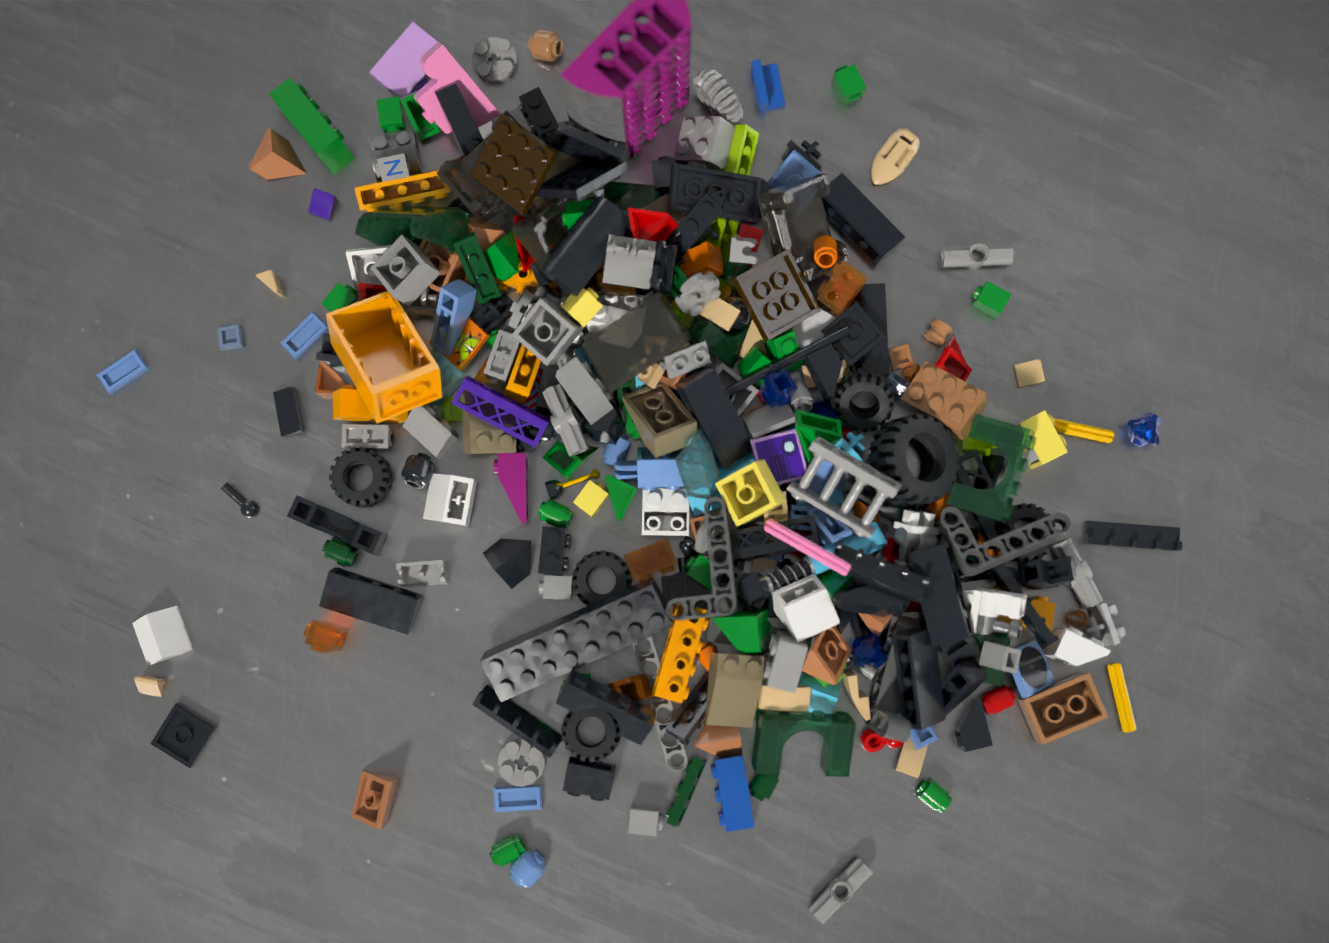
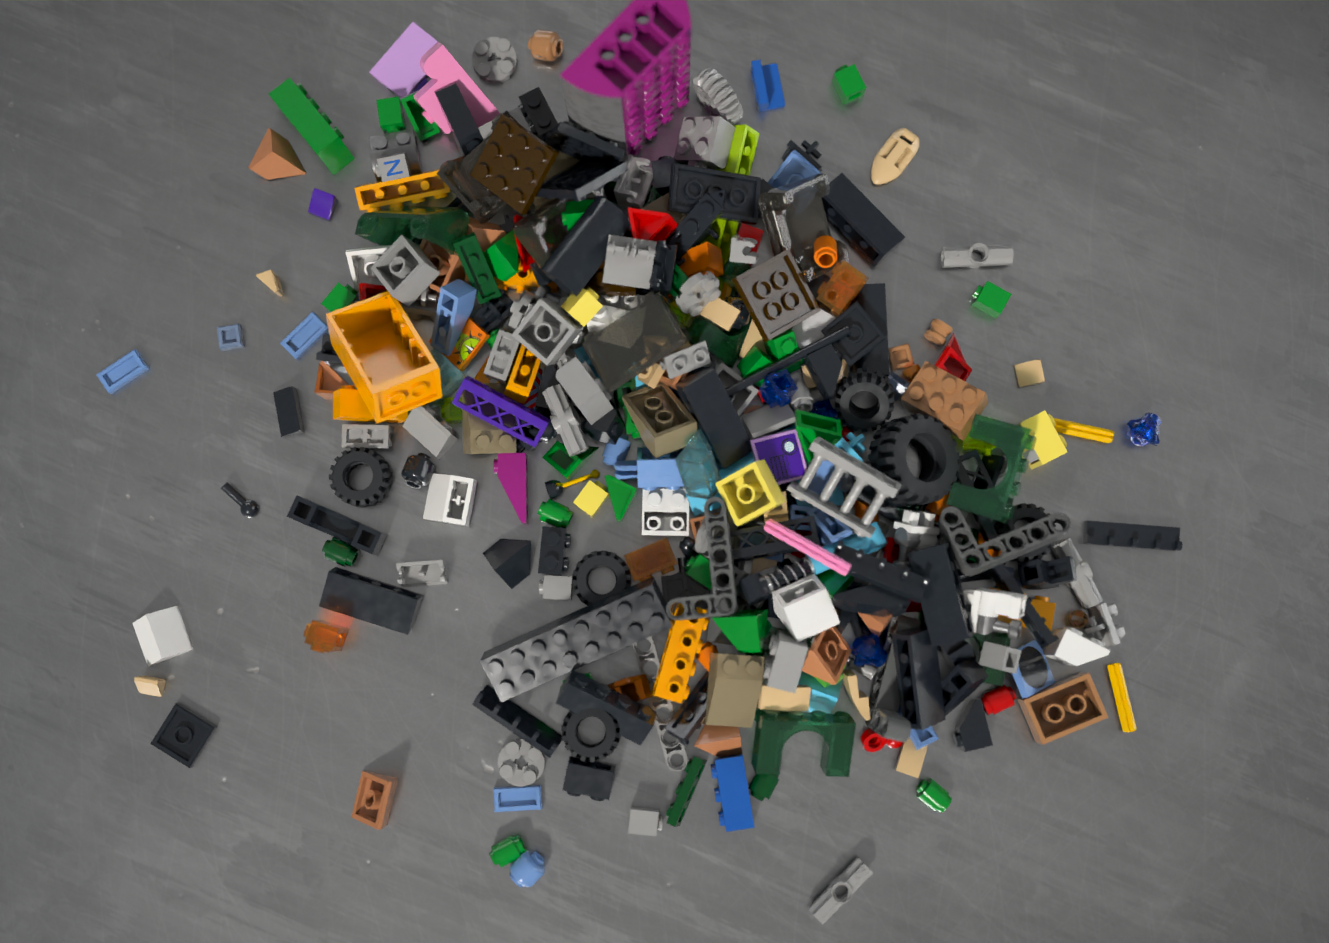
(634, 184): none -> light grey hinge

